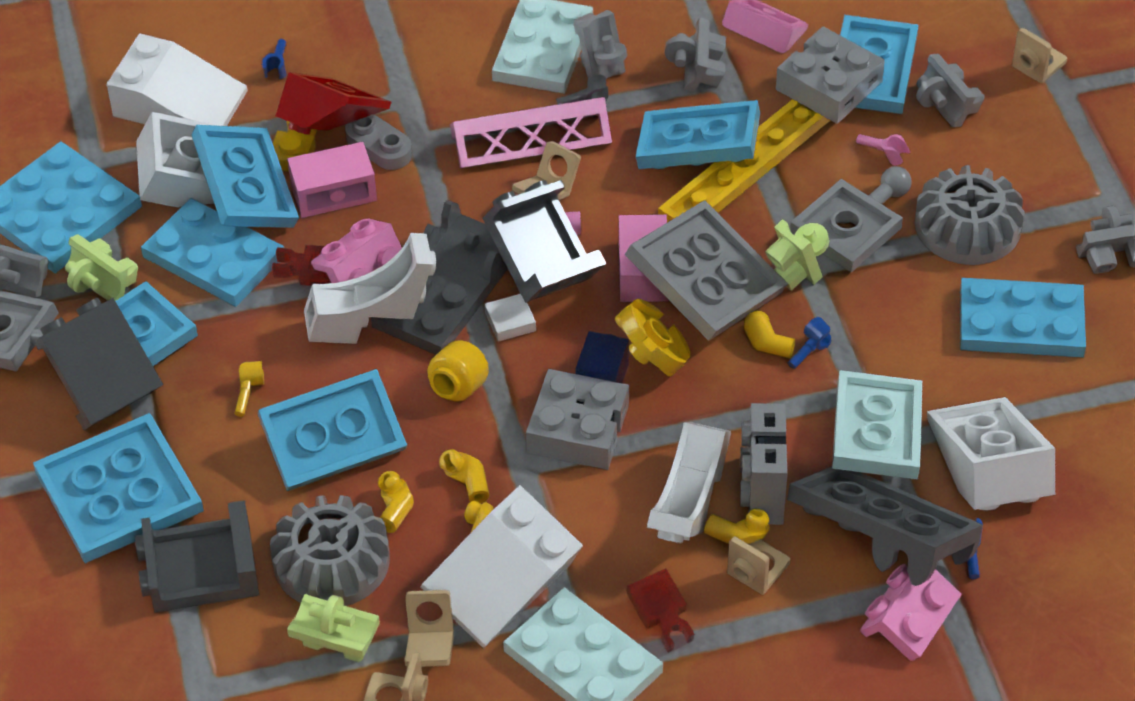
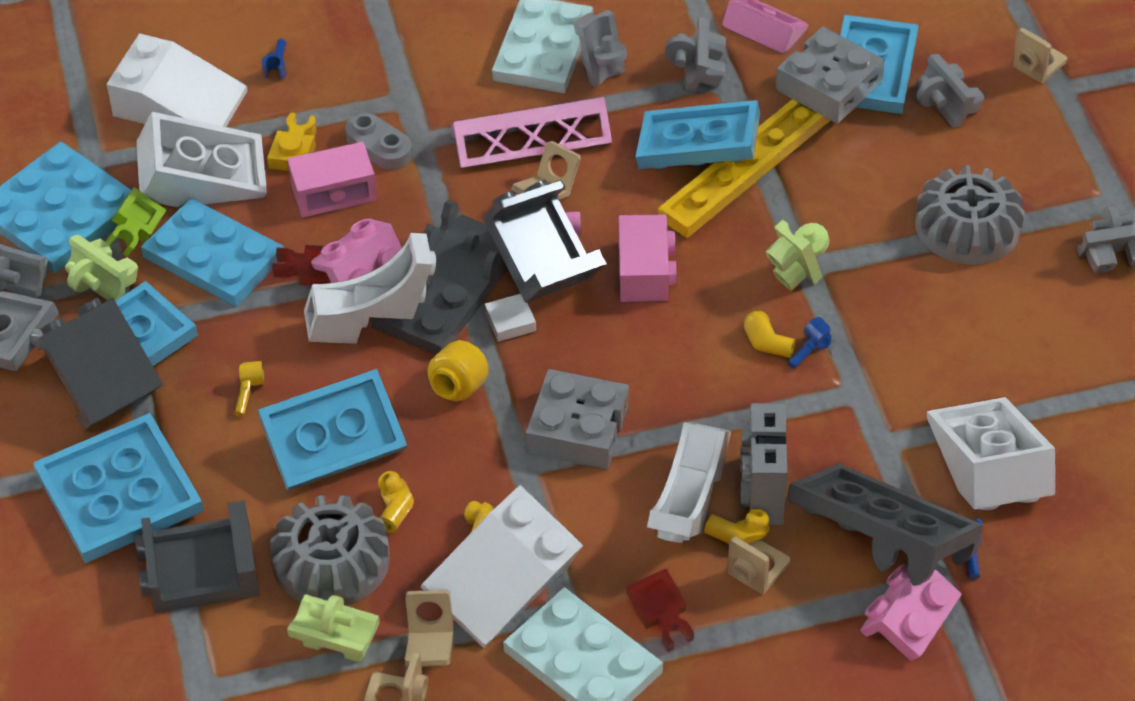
(135, 219): none -> lime plate
(244, 176): medium azure plate -> none
(324, 103): red slope -> none
(467, 471): yellow arm -> none
(595, 89): dark grey hand -> none
(604, 357): clear blue brick -> none
(651, 337): yellow plate -> none
(706, 269): light grey plate -> none
(872, 220): light grey plate -> none
(878, 424): light aqua plate -> none
(891, 146): bright pink hand -> none
(1022, 317): medium azure plate -> none

